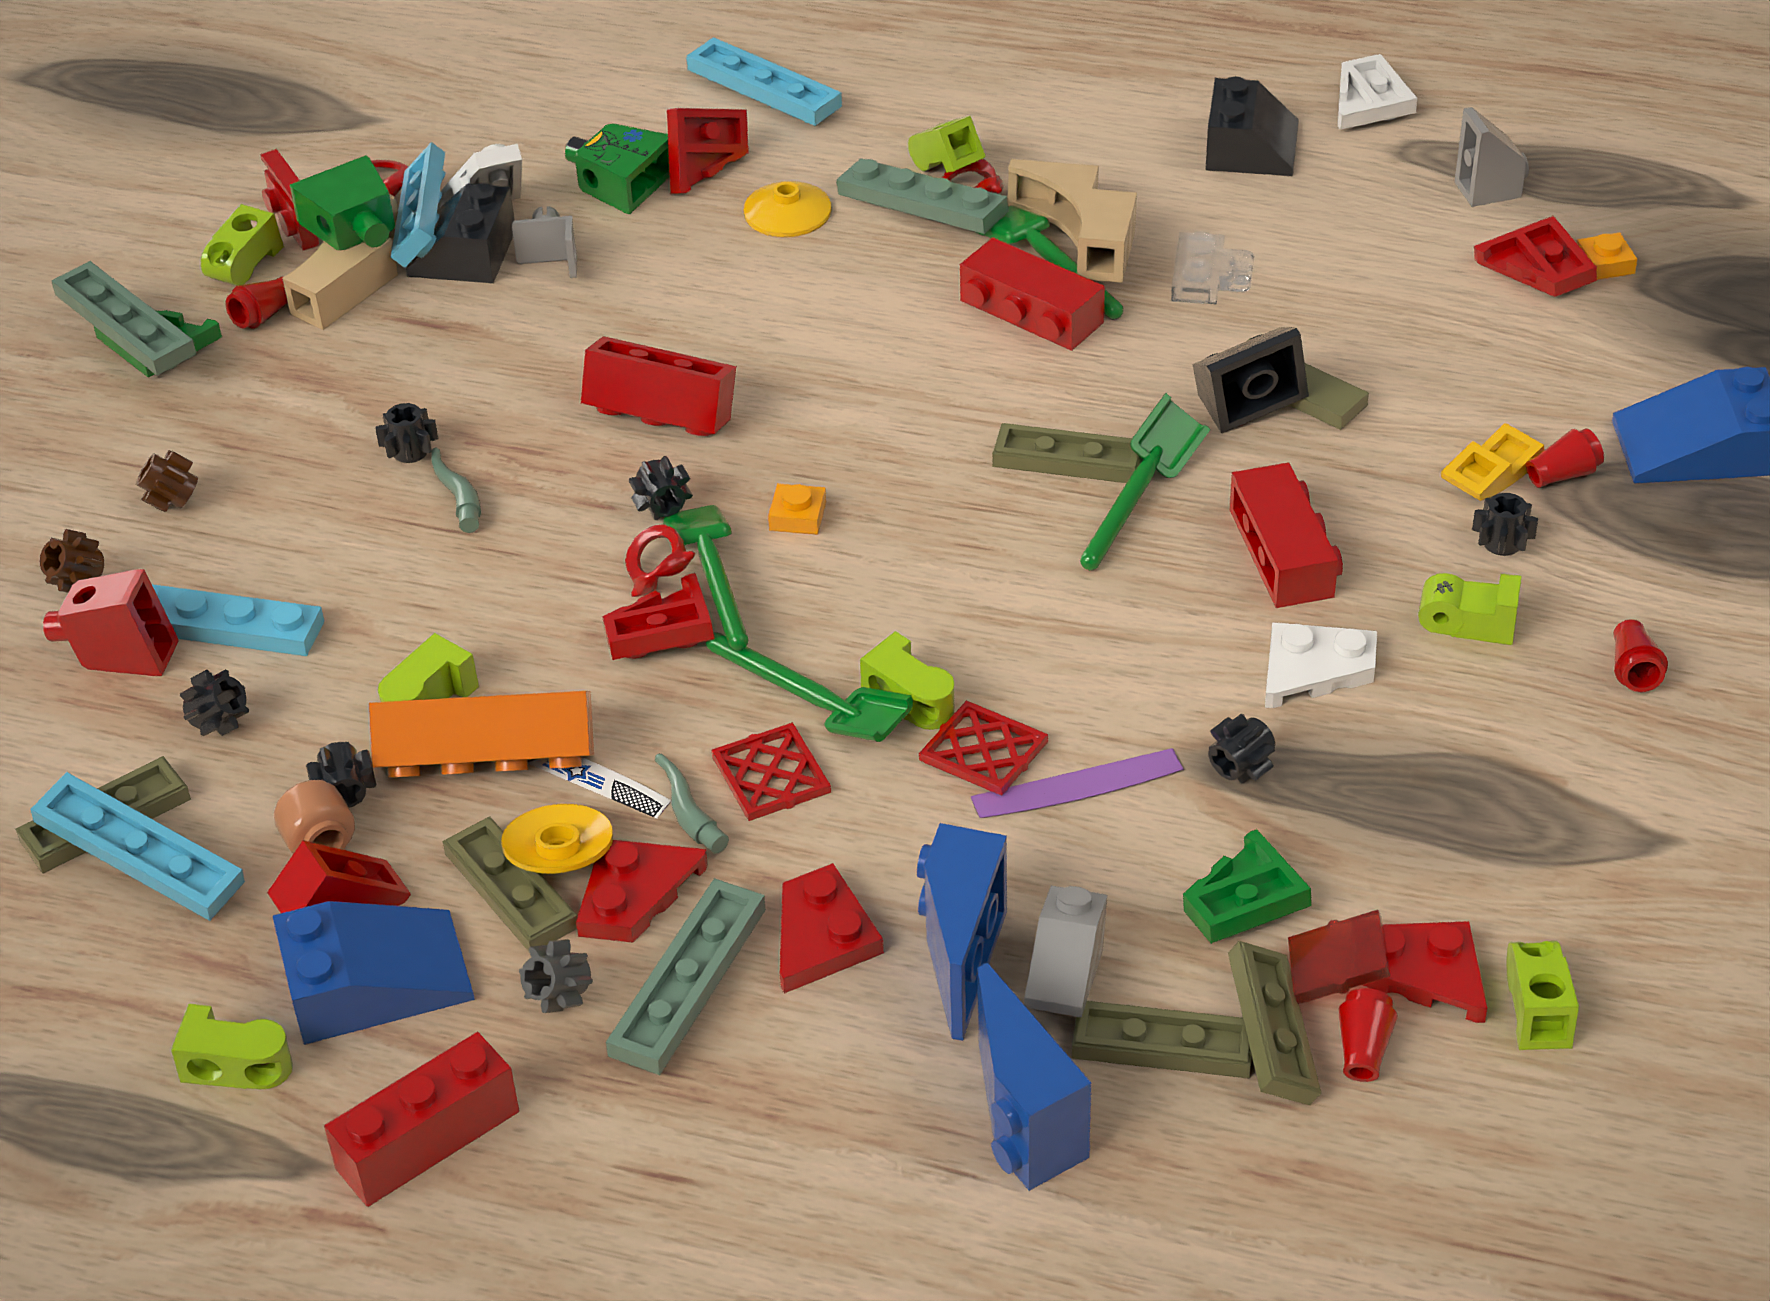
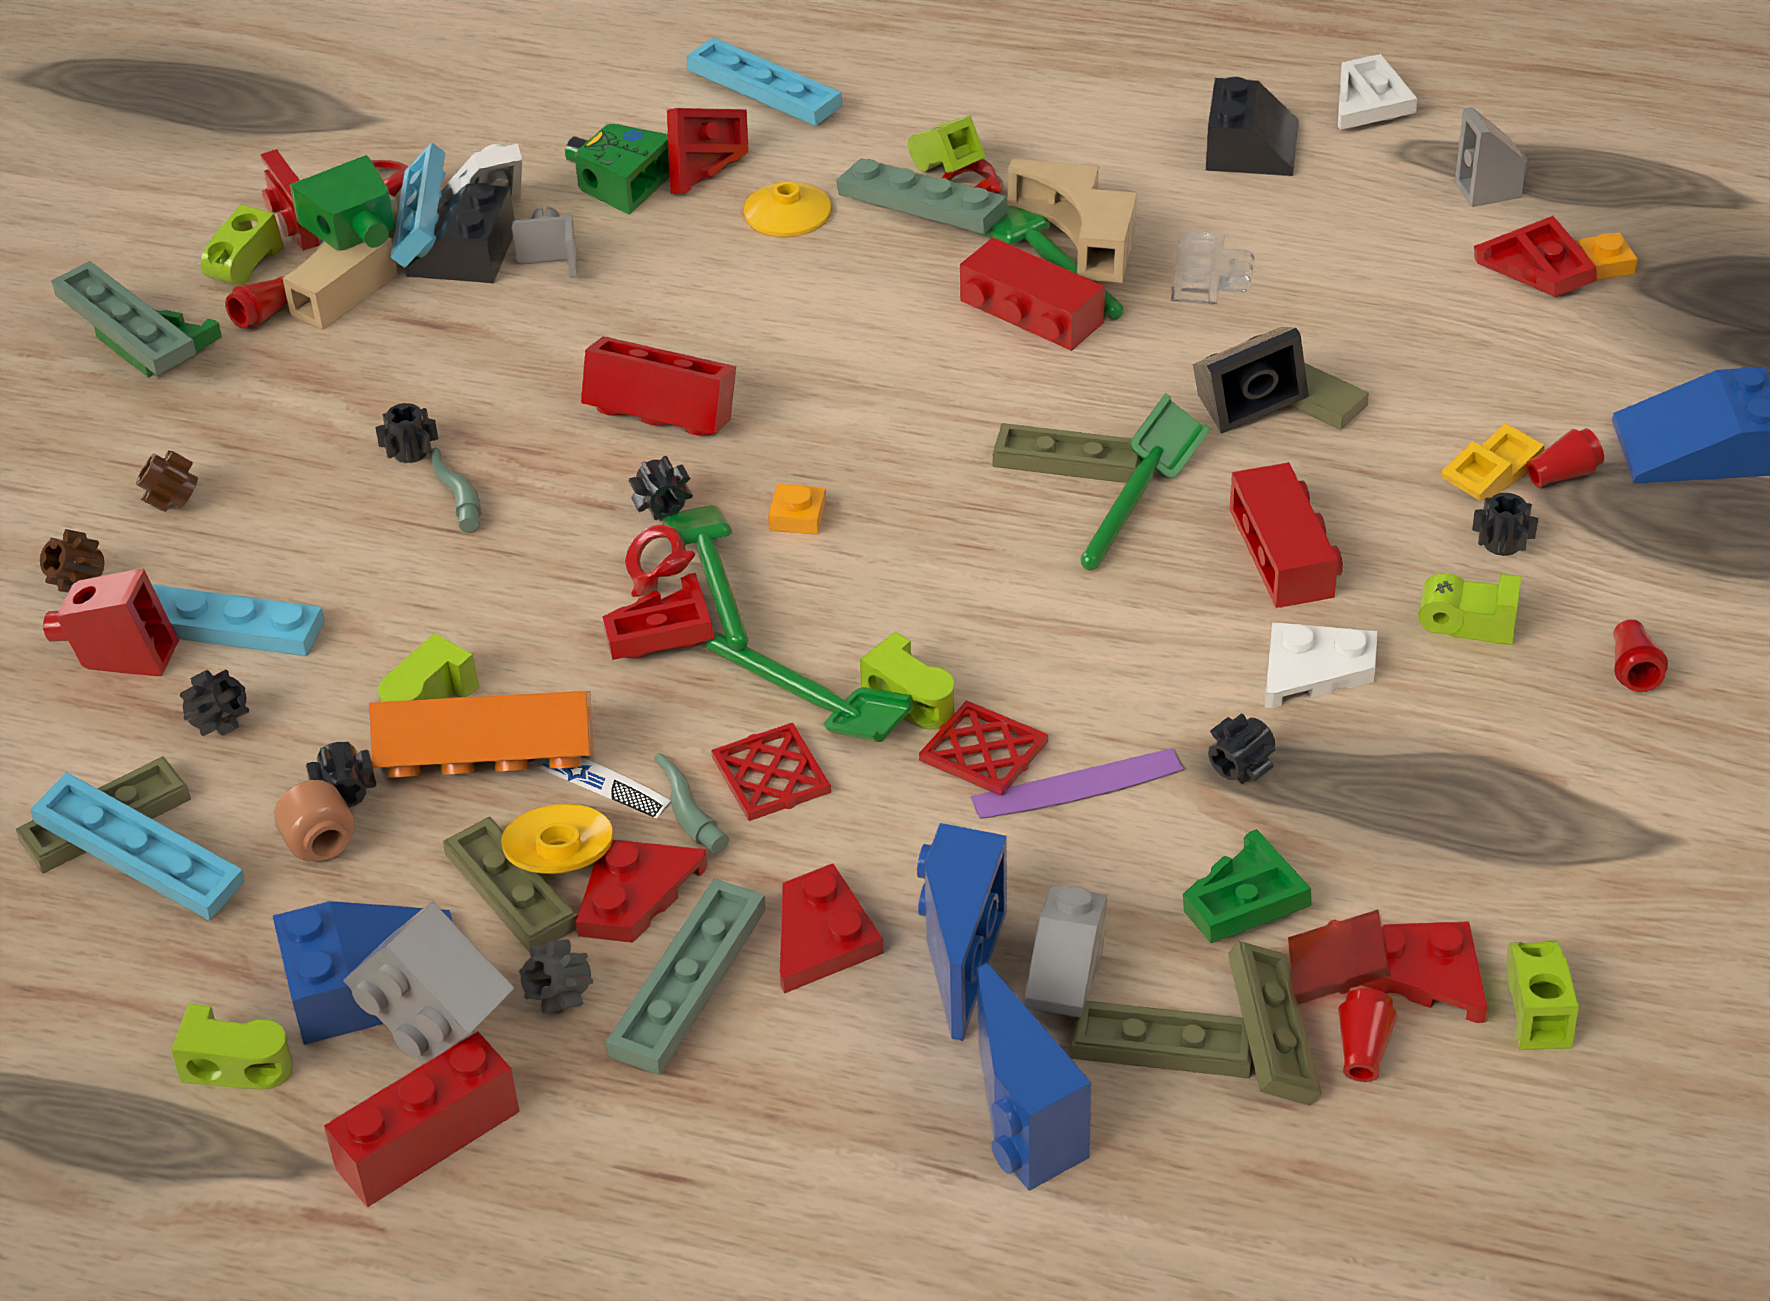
(333, 874): red slope -> none
(428, 985): none -> light grey brick

